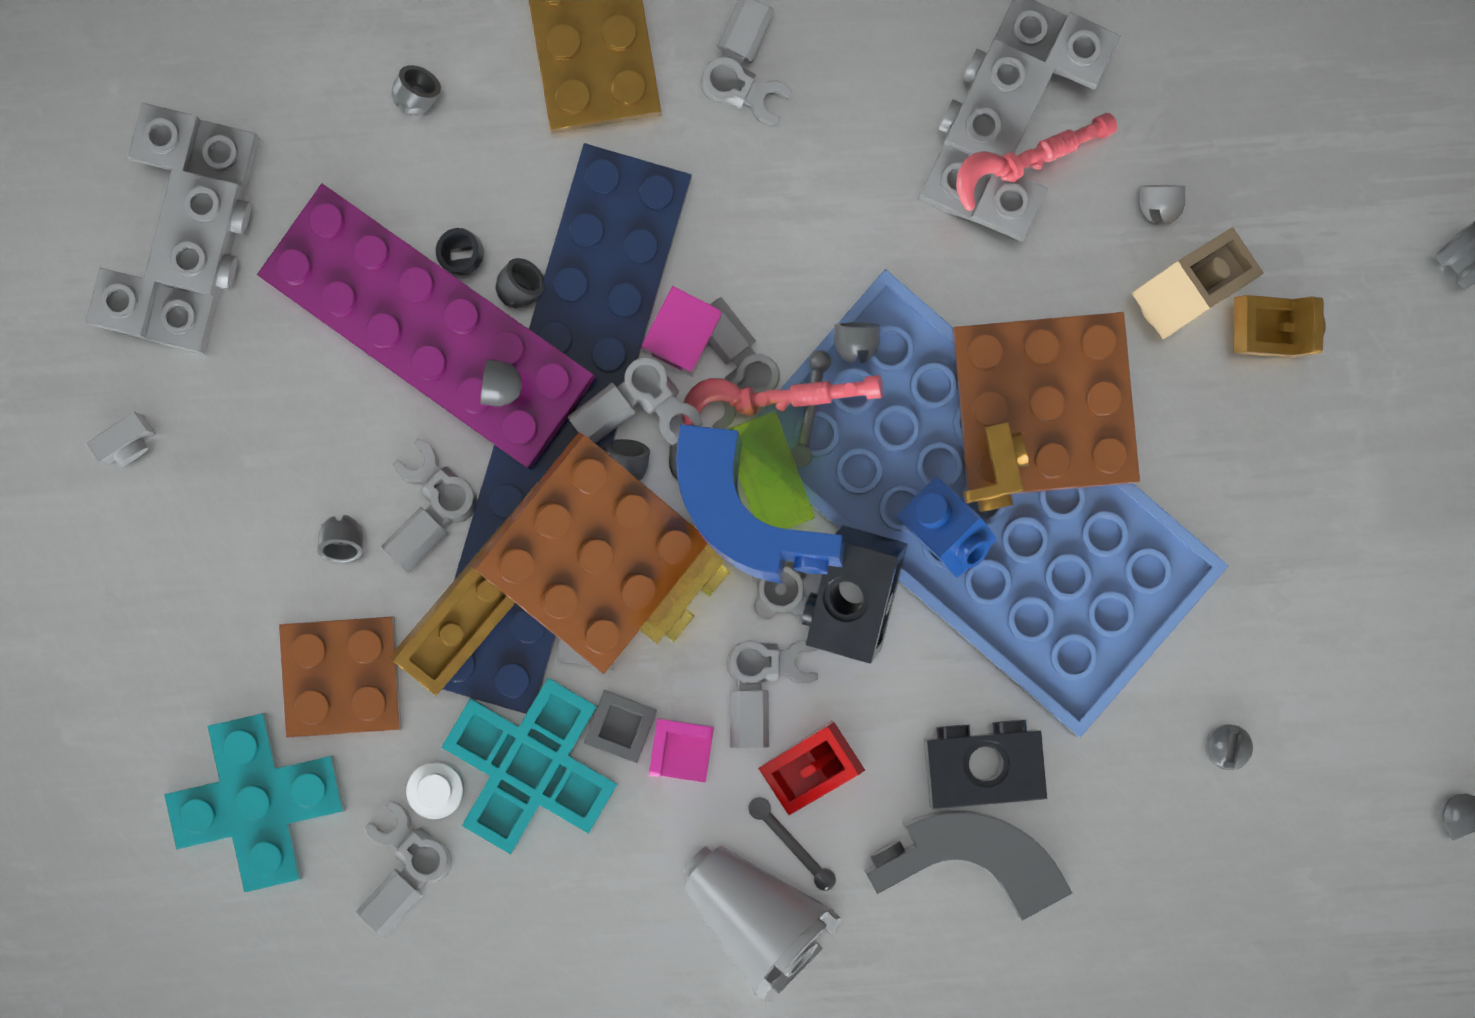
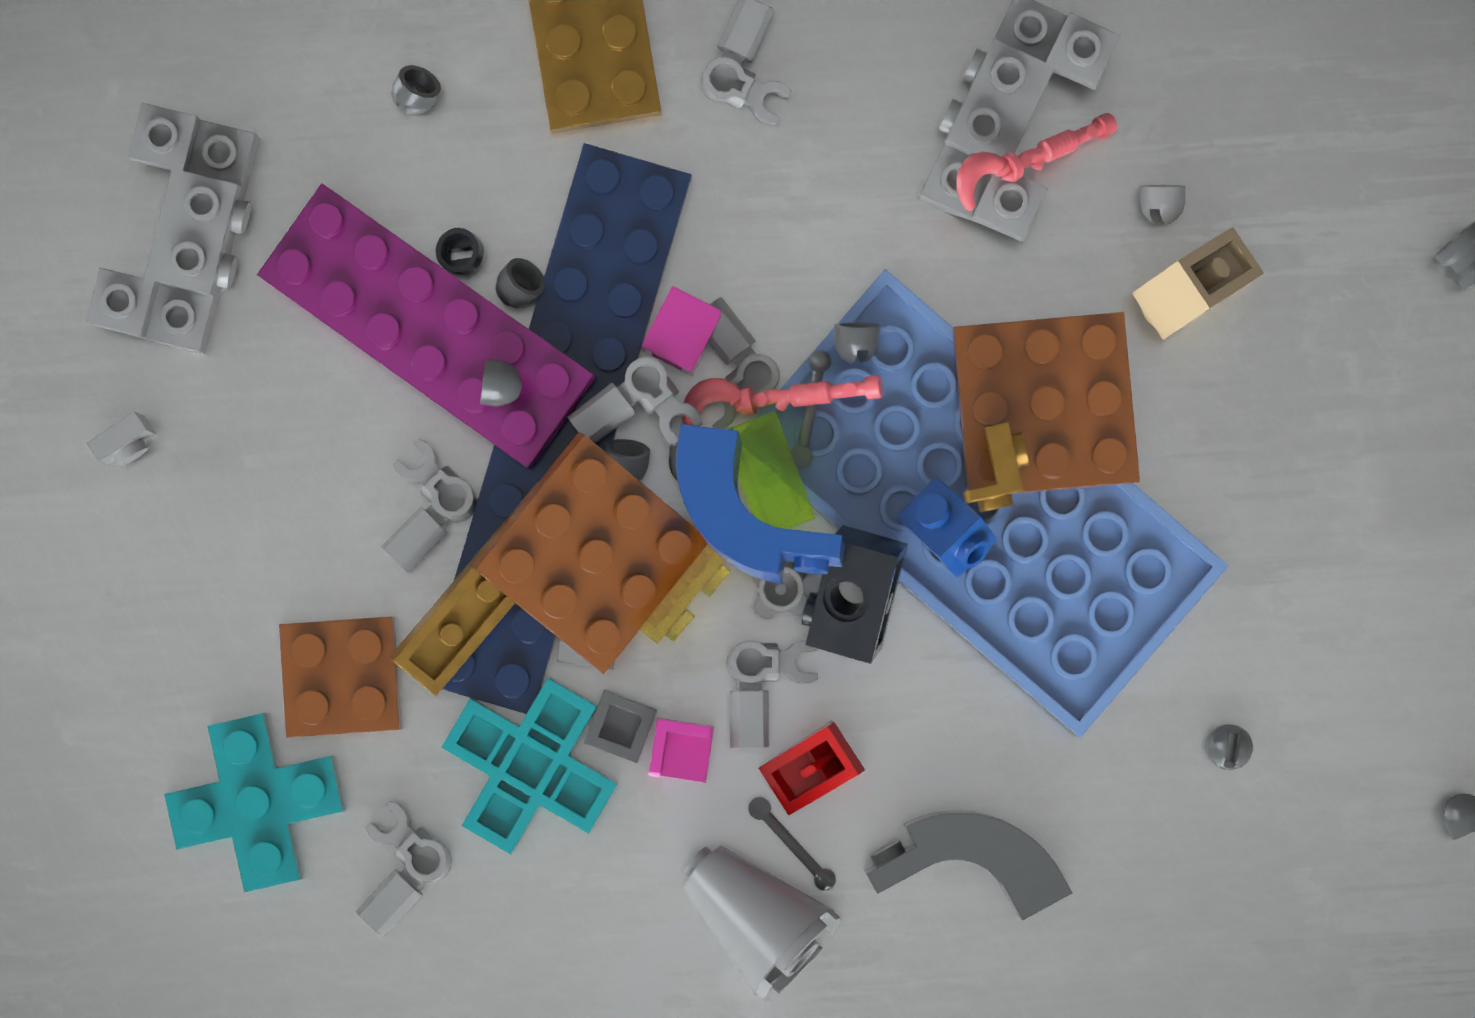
(340, 540): dark grey hinge -> none
(434, 790): white plate -> none
(1017, 779): black brick -> none
(1278, 326): pearl gold bracket -> none

